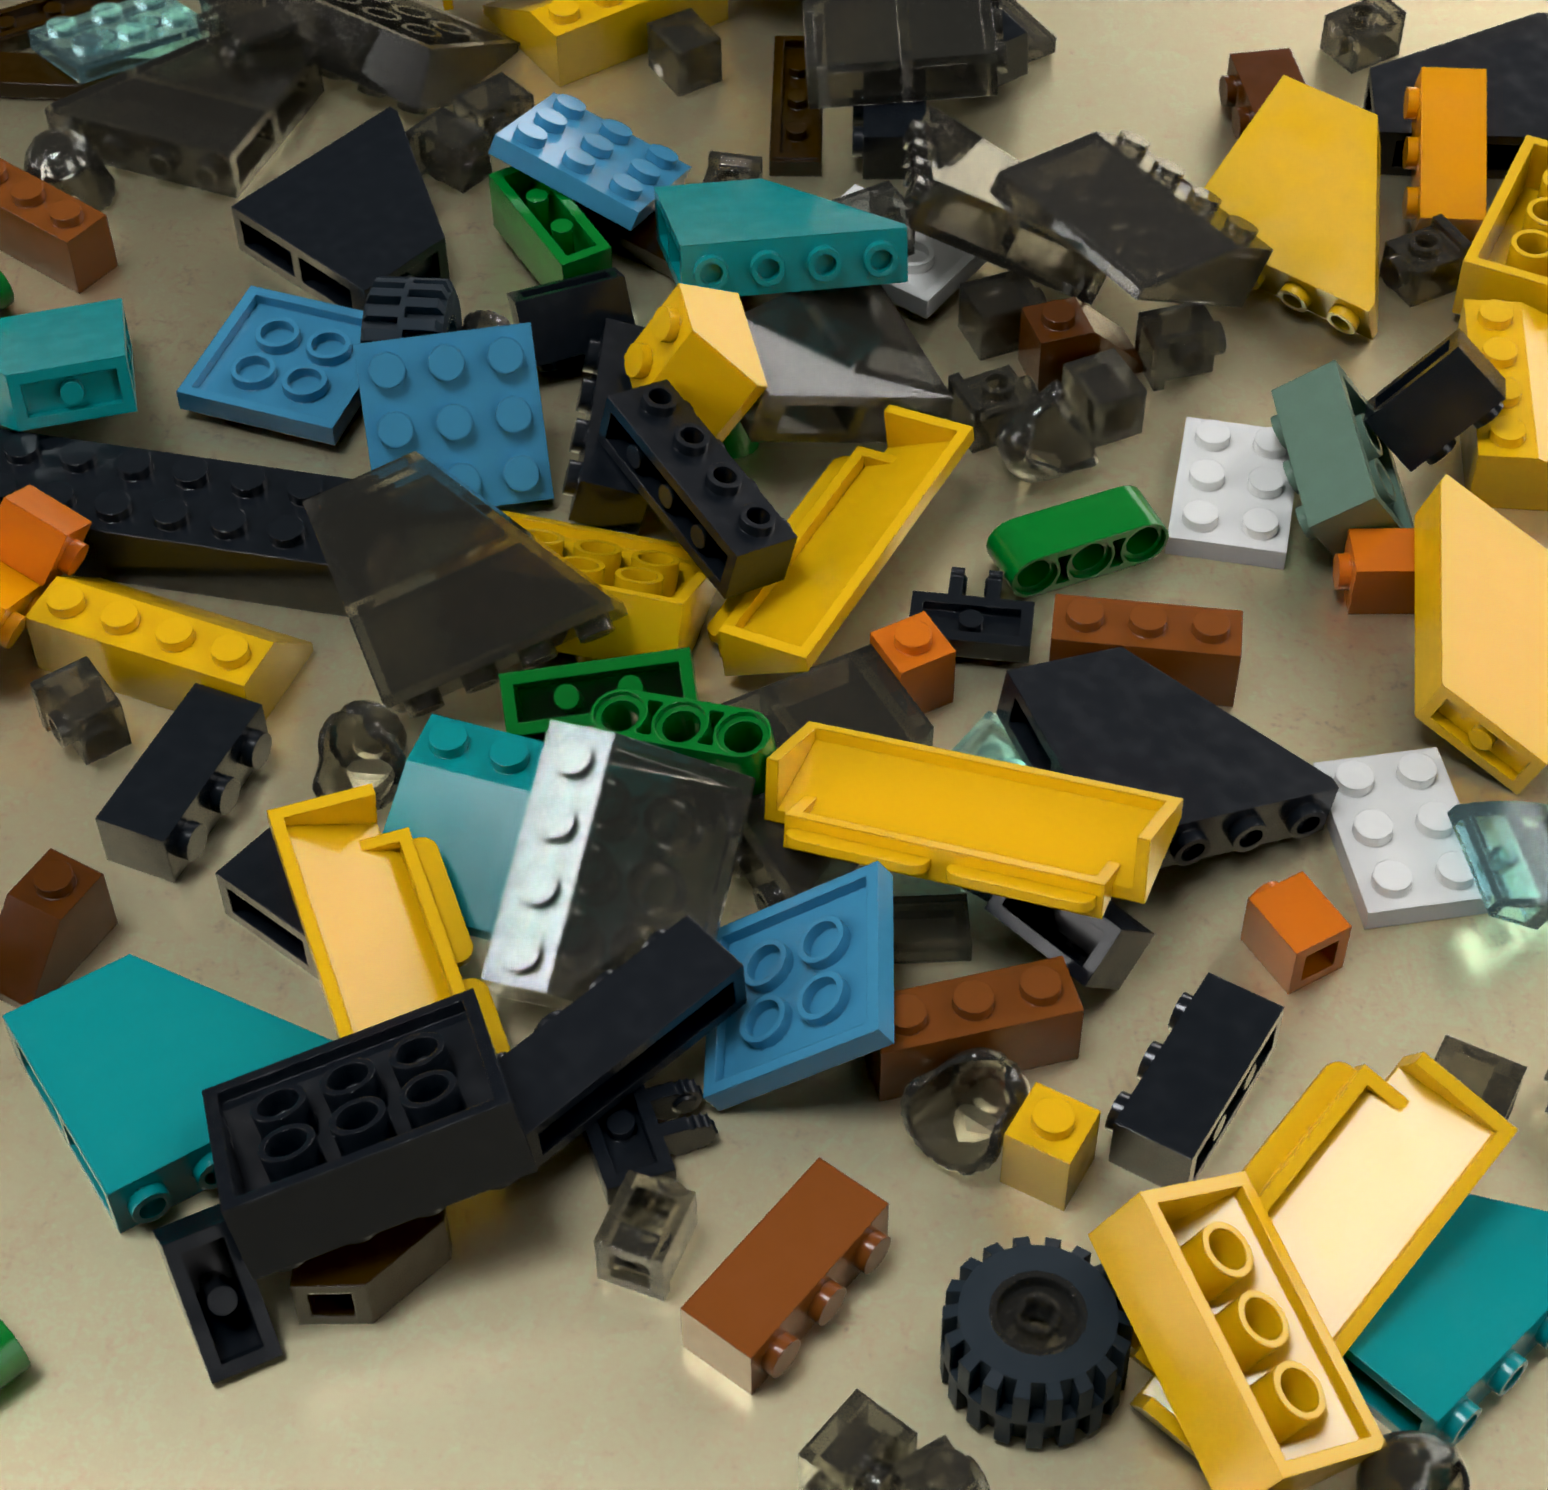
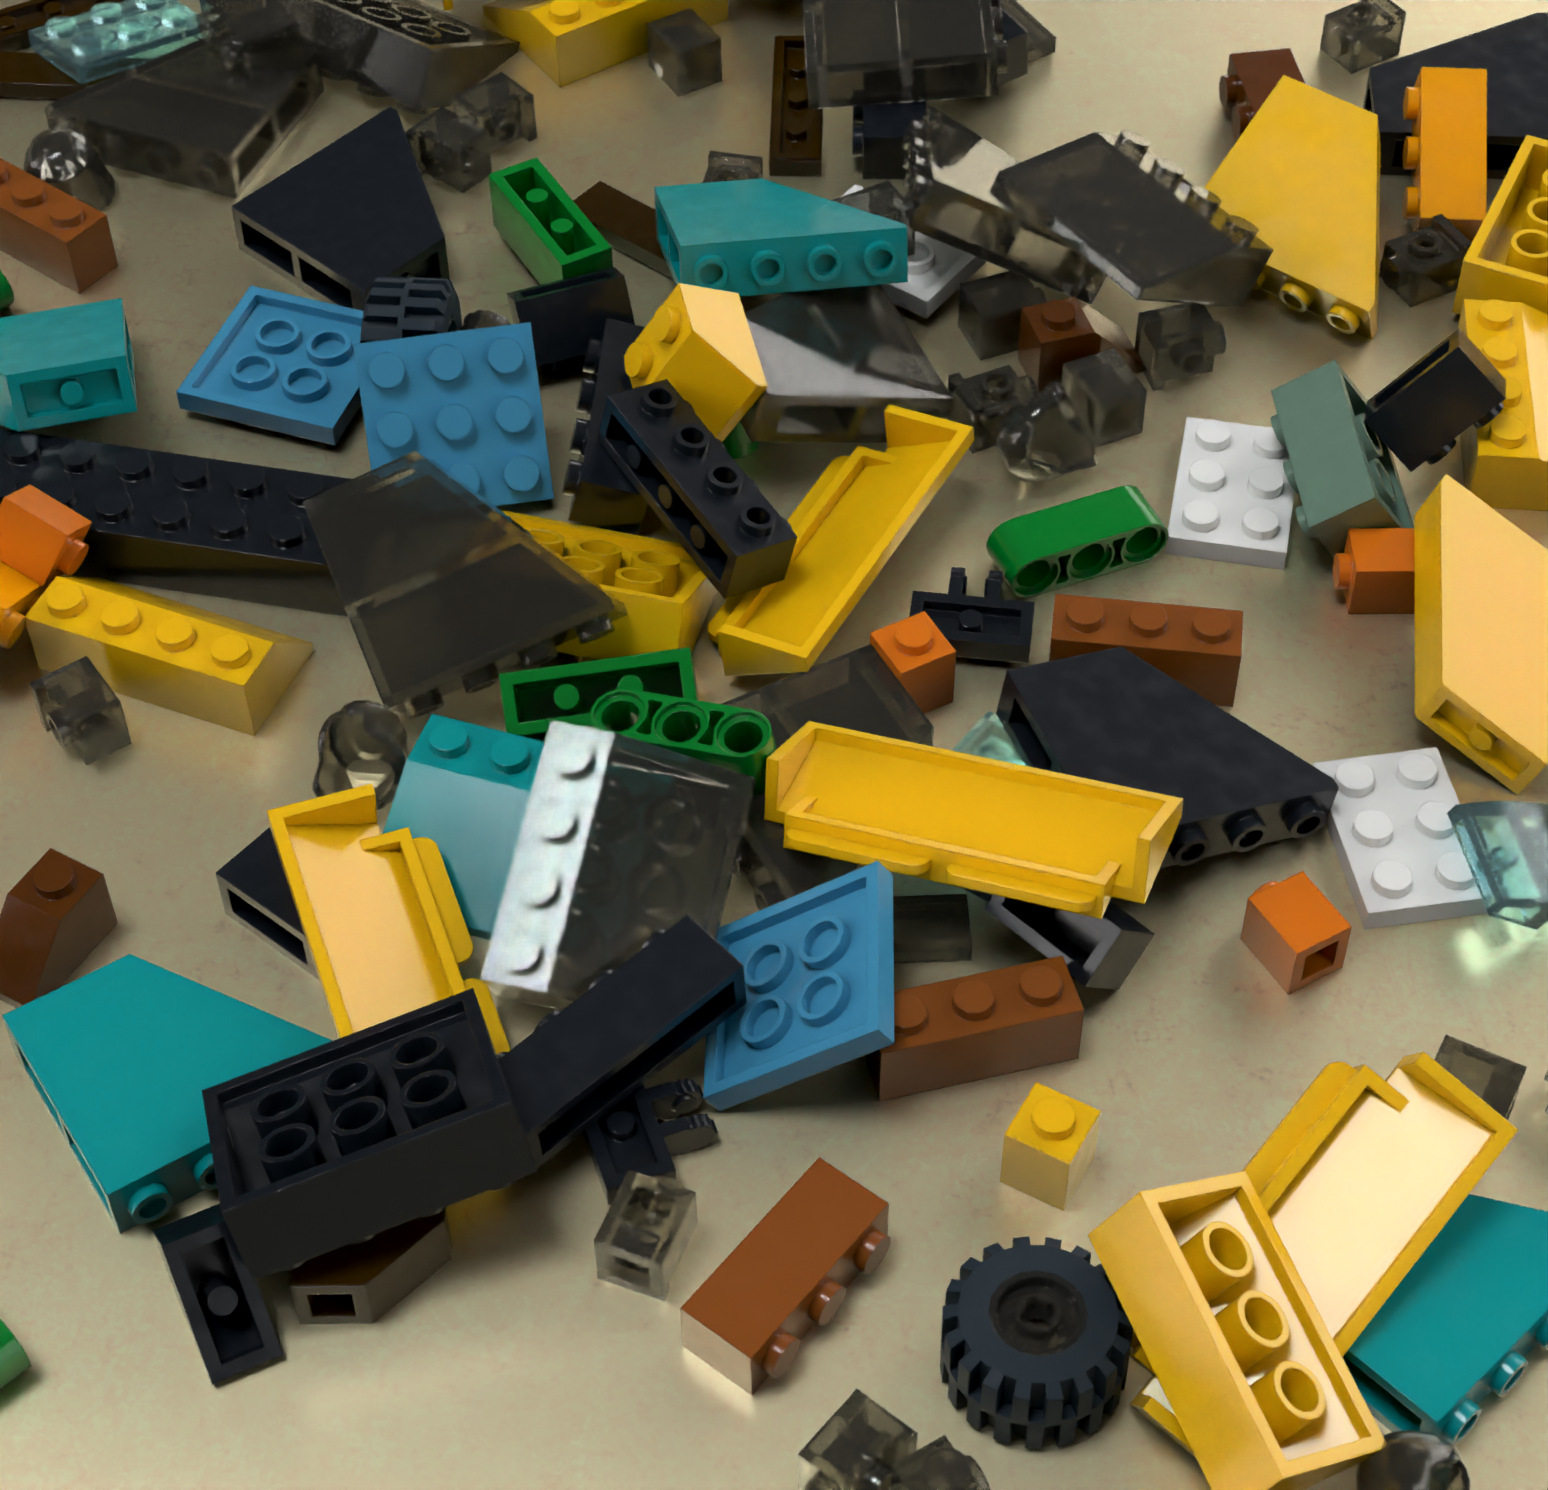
(184, 783): black brick -> none
(589, 159): dark azure plate -> none
(972, 1084): clear smoke hair -> none
(1193, 1082): black brick -> none

